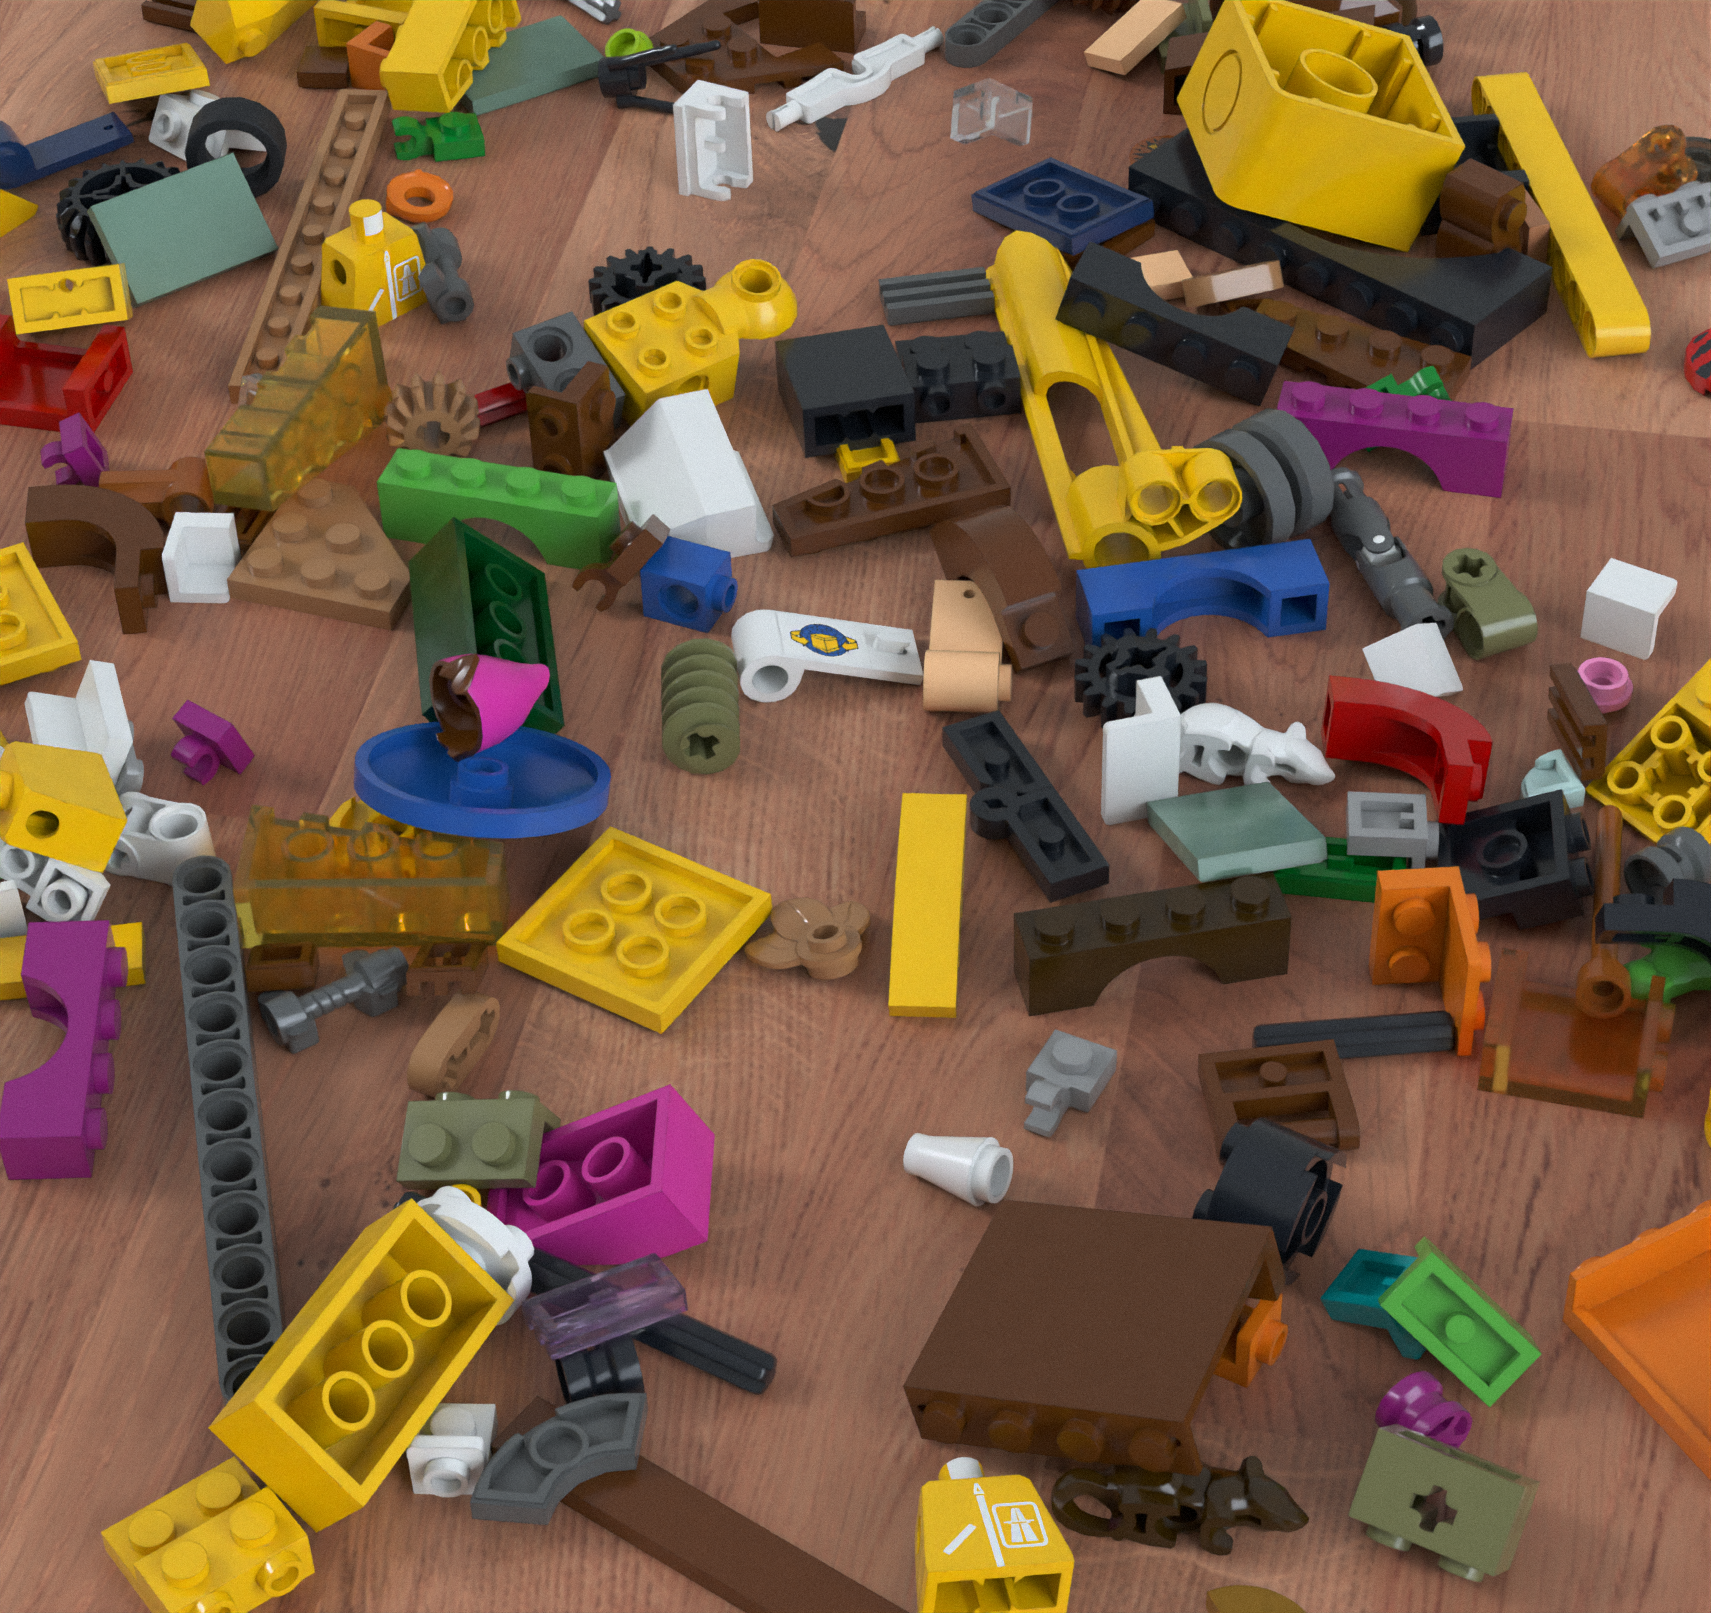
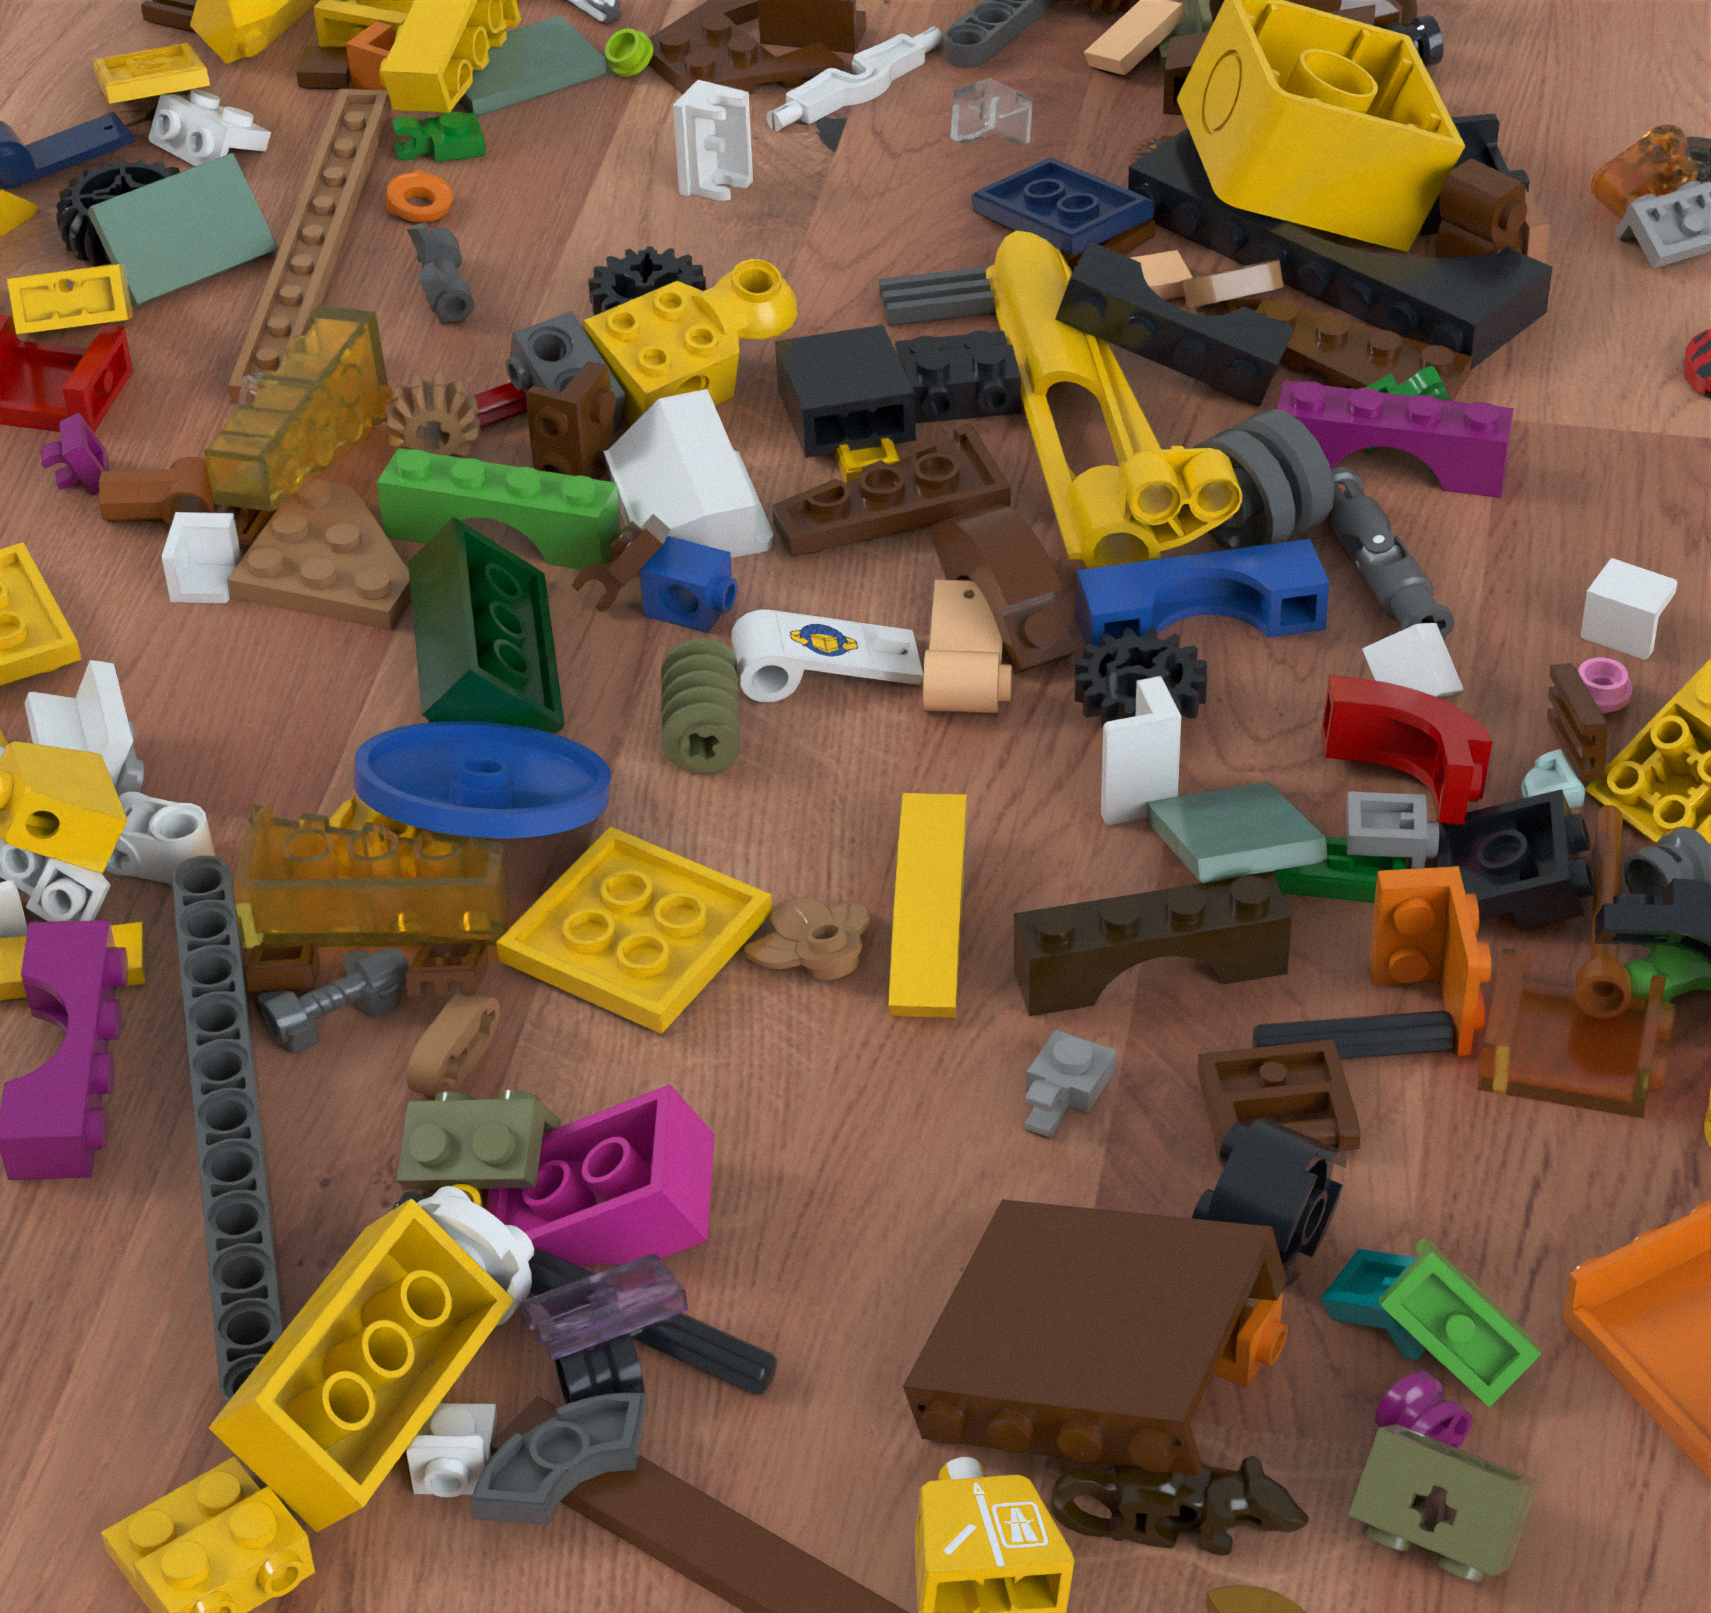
(101, 531): reddish brown arch -> none
(208, 743): magenta tile -> none
(248, 117): black tyre -> none
(372, 264): yellow torso -> none
(482, 700): hat -> none
(627, 74): black plant -> none
(963, 1166): white cone -> none
(1023, 806): black hinge -> none
(1228, 742): white animal -> none
(1485, 605): olive piece -> none
(1580, 250): yellow beam -> none

